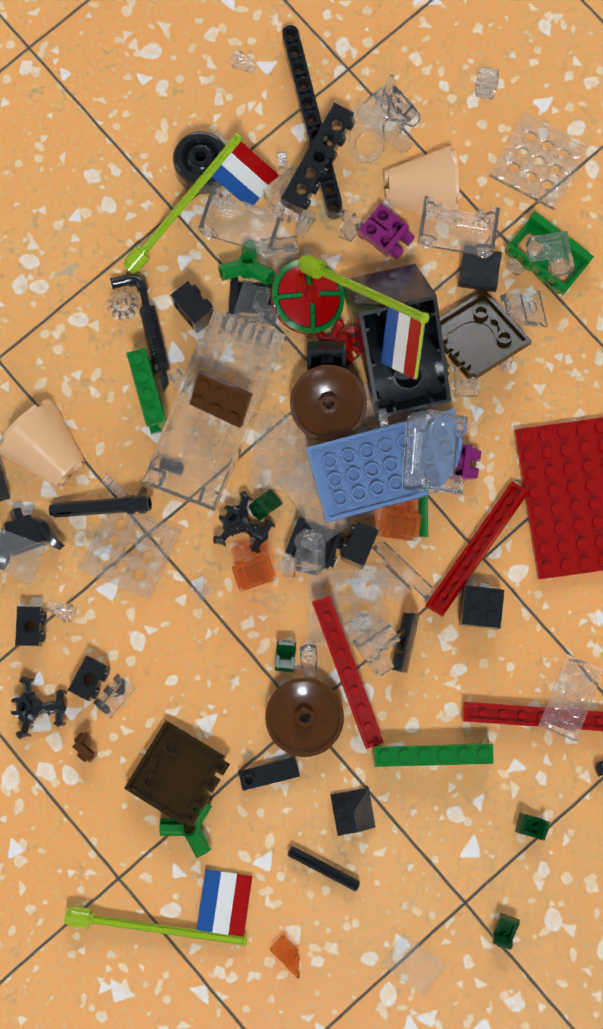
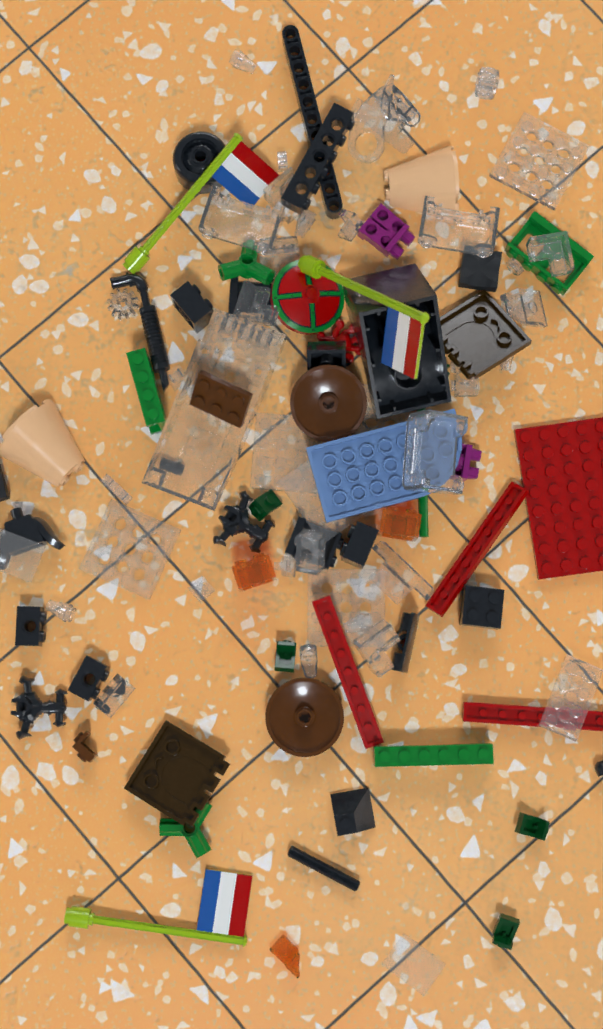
(129, 504): black cylinder -> none
(268, 773): black piece -> none
(383, 420): clear tile -> none

